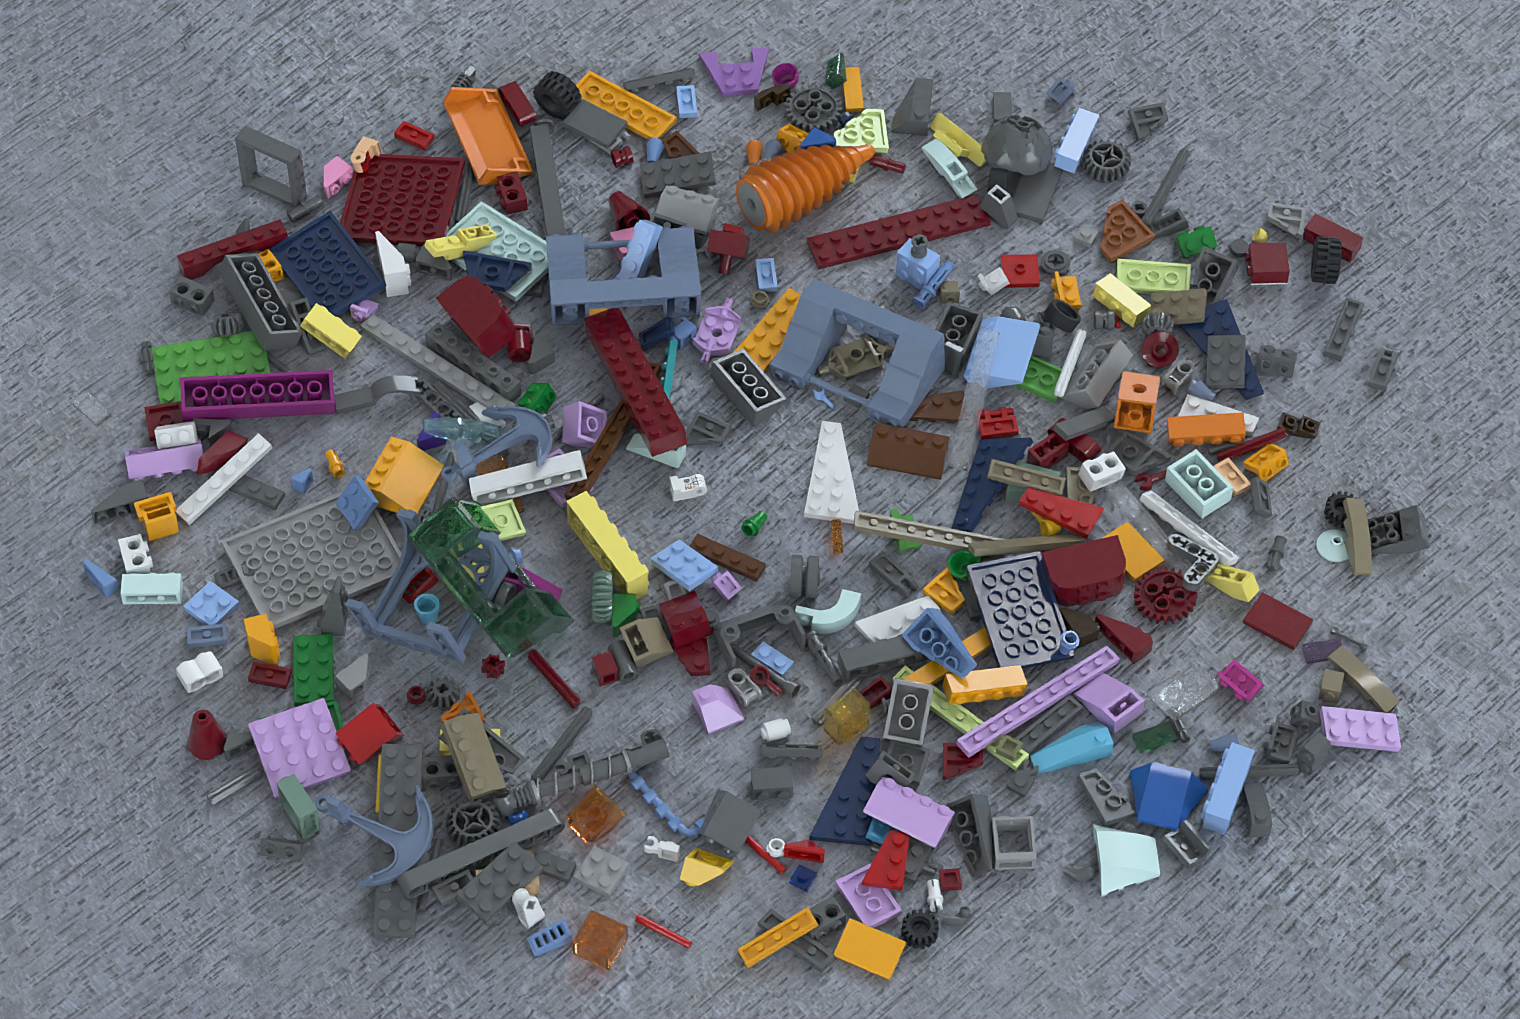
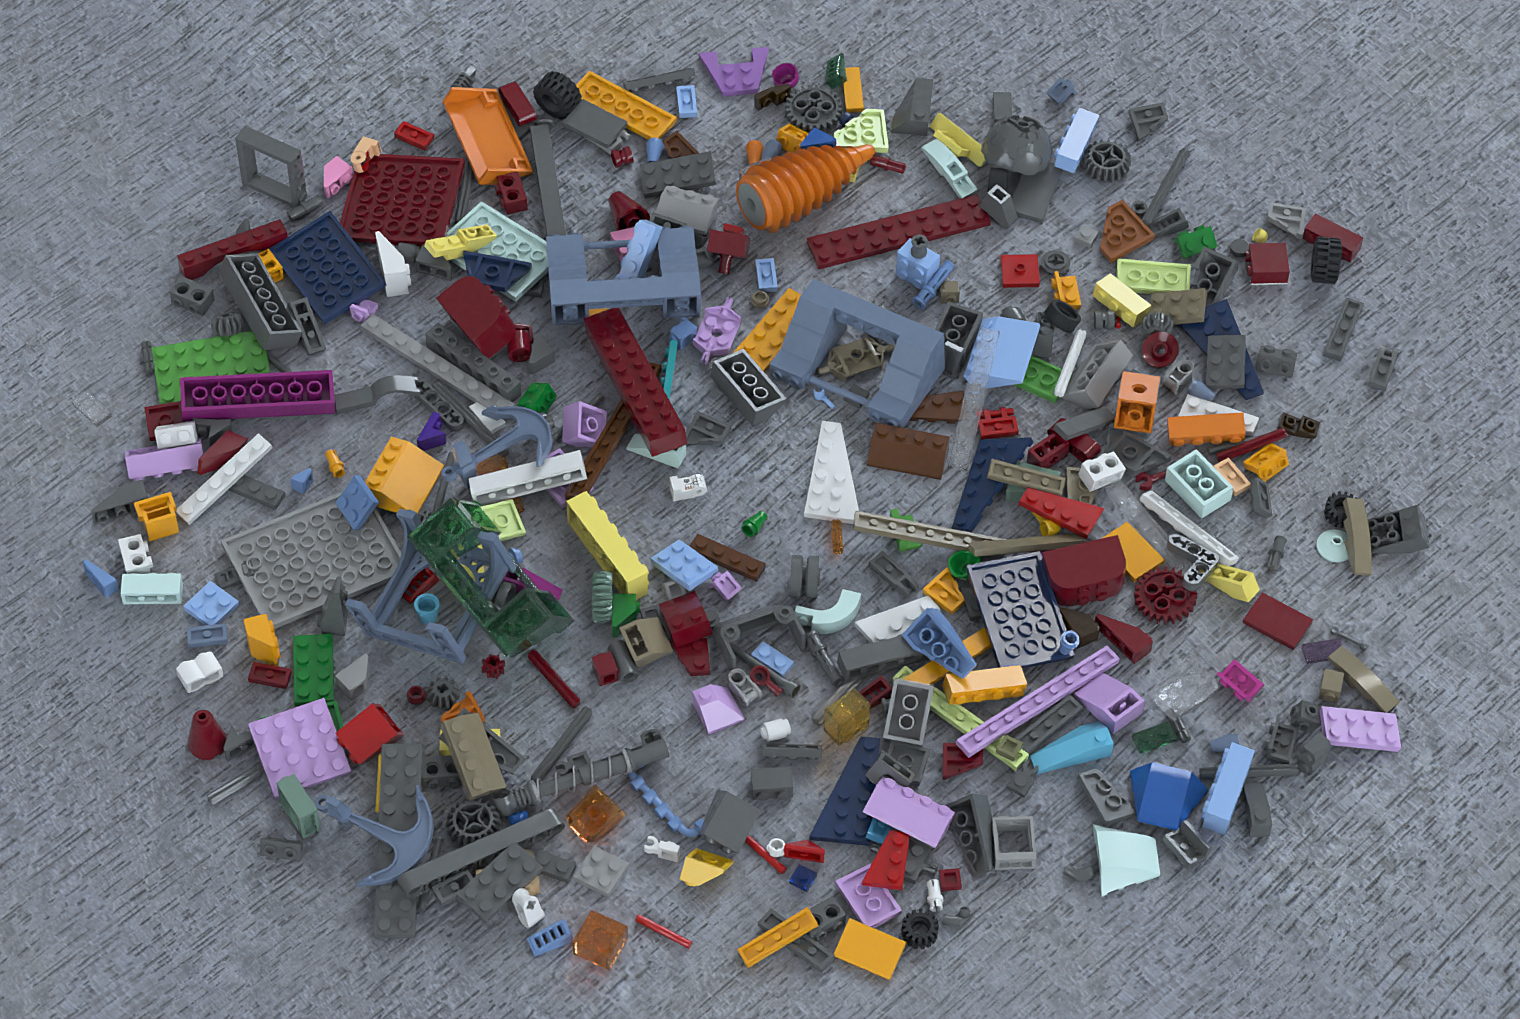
(330, 330): light yellow brick -> none
(457, 428): clear light blue slope -> none
(657, 333): dark blue tile -> none
(994, 281): white bracket -> none

